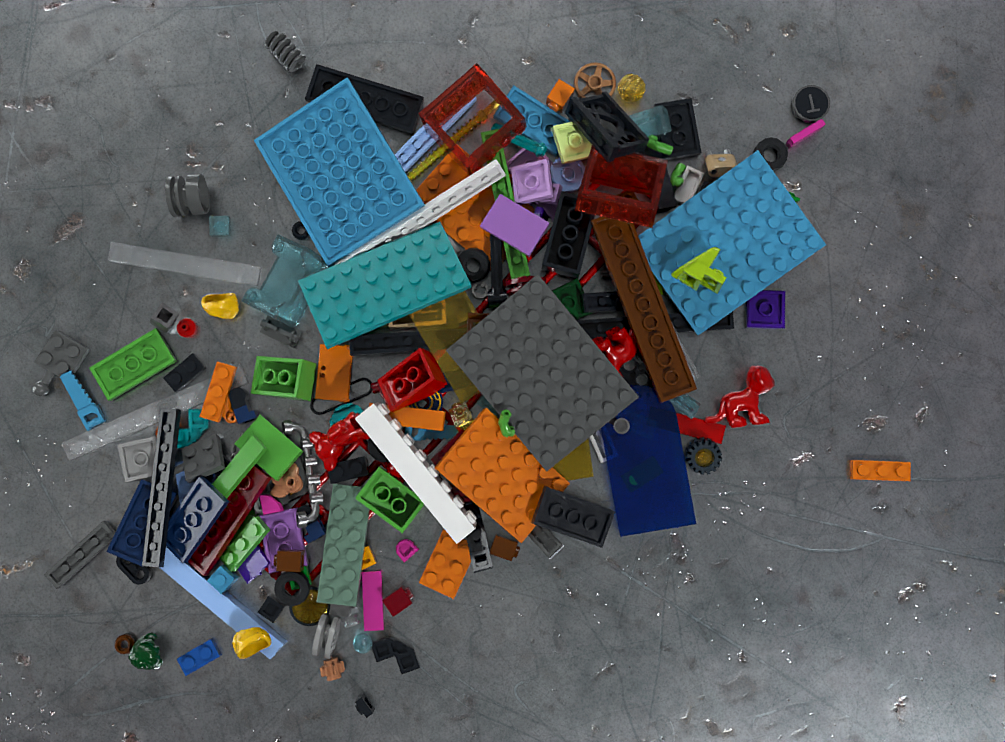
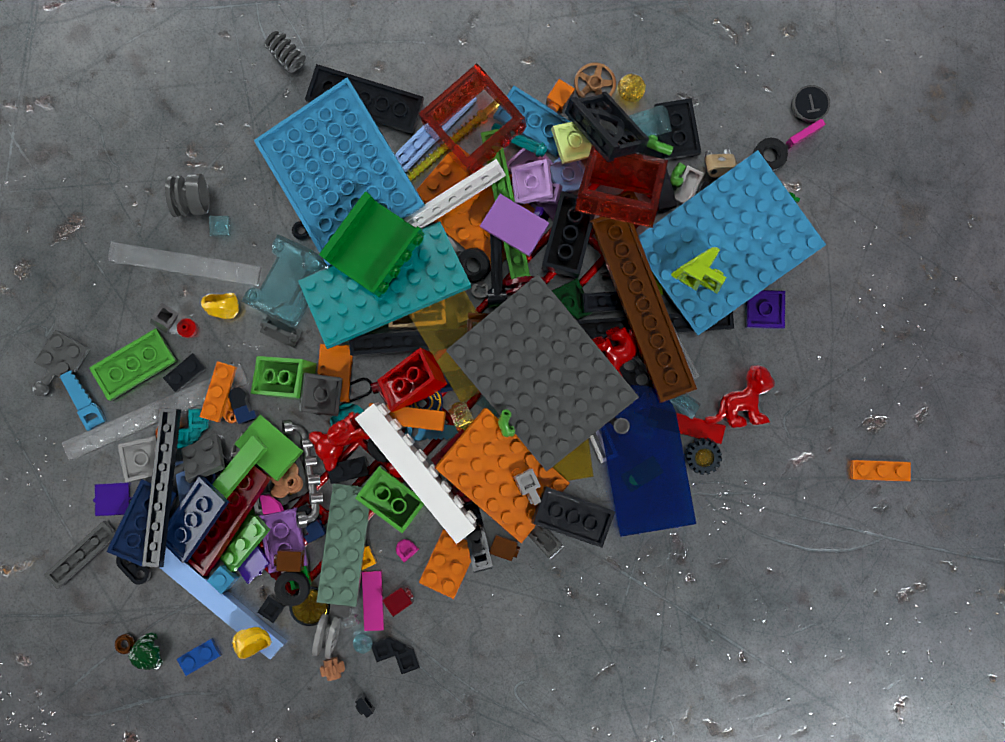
(111, 499): none -> dark purple piece
(320, 394): none -> dark grey tile
(372, 245): none -> green panel
(527, 484): none -> light grey plate

